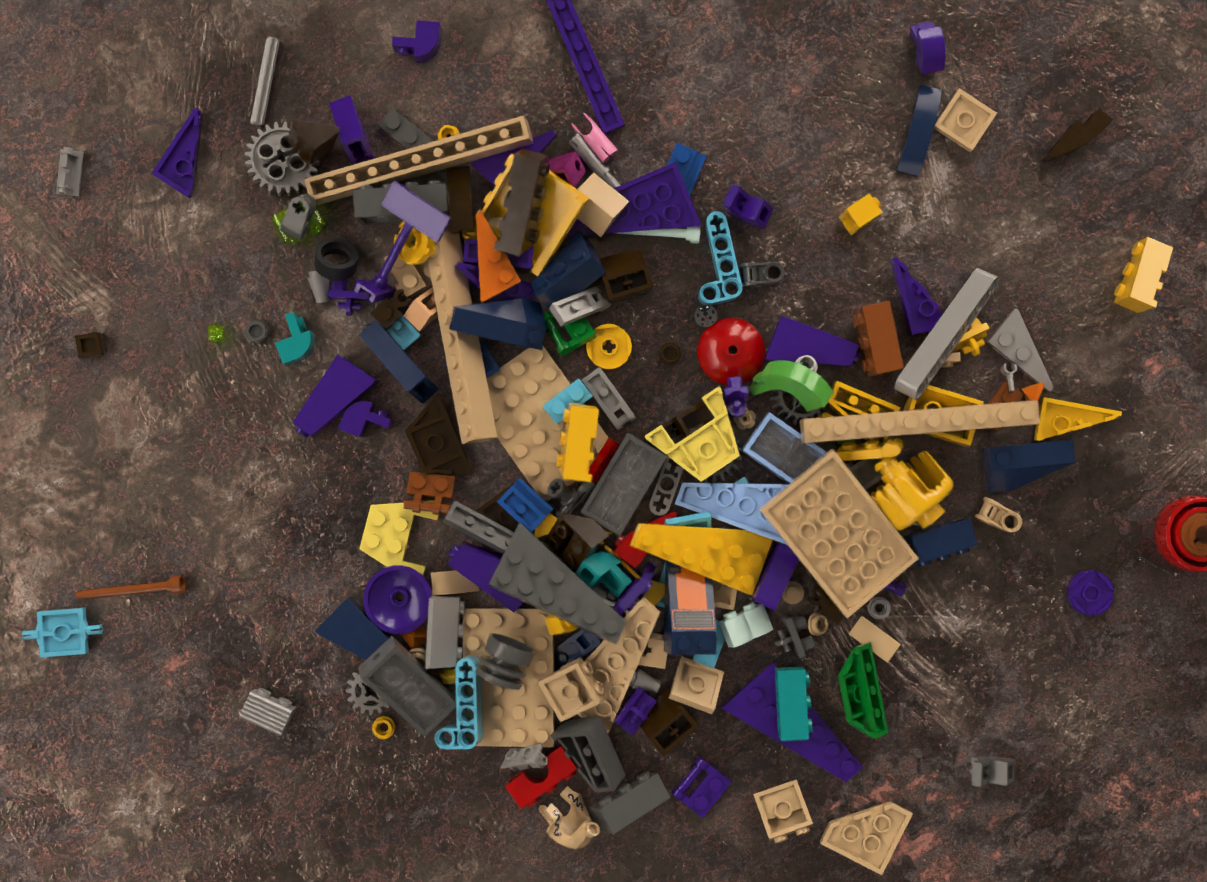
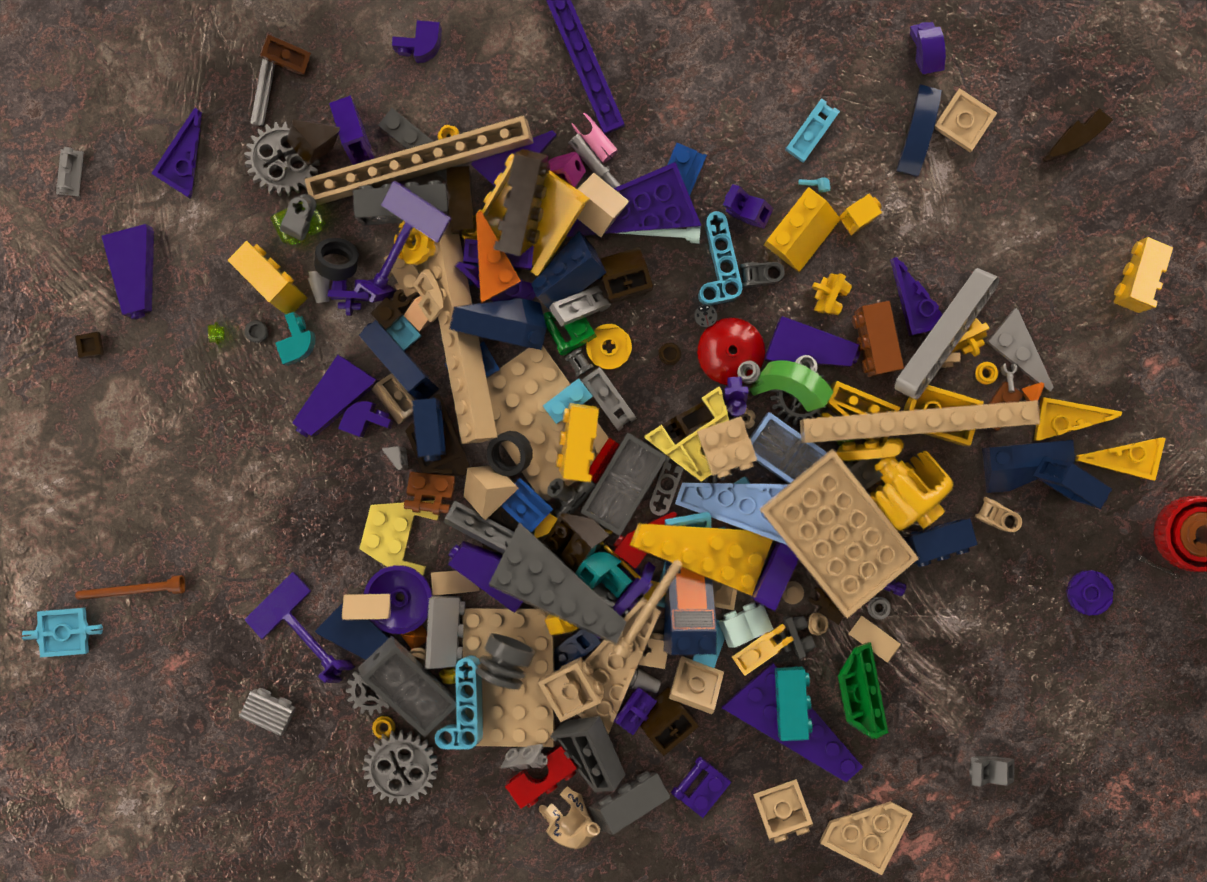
(131, 268): none -> dark purple slope
(266, 278): none -> yellow wedge
(278, 608): none -> dark purple piece
(285, 54): none -> reddish brown plate
(366, 606): none -> tan slope
(382, 775): none -> light grey gear
(394, 398): none -> tan slope
(397, 456): none -> light grey slope
(429, 429): none -> dark blue window
(431, 295): none -> tan slope
(487, 489): none -> tan slope
(522, 444): none -> black tyre
(579, 362): none -> dark grey bush
(625, 645): none -> tan piece
(727, 447): none -> tan plate
(744, 367): none -> light grey plate
(760, 650): none -> yellow hinge
(803, 230): none -> yellow slope
(811, 131): none -> medium azure plate
(822, 183): none -> medium azure hand
(828, 291): none -> yellow hips
(993, 373): none -> yellow plate
(1072, 482): none -> dark blue window
(1133, 459): none -> yellow wing

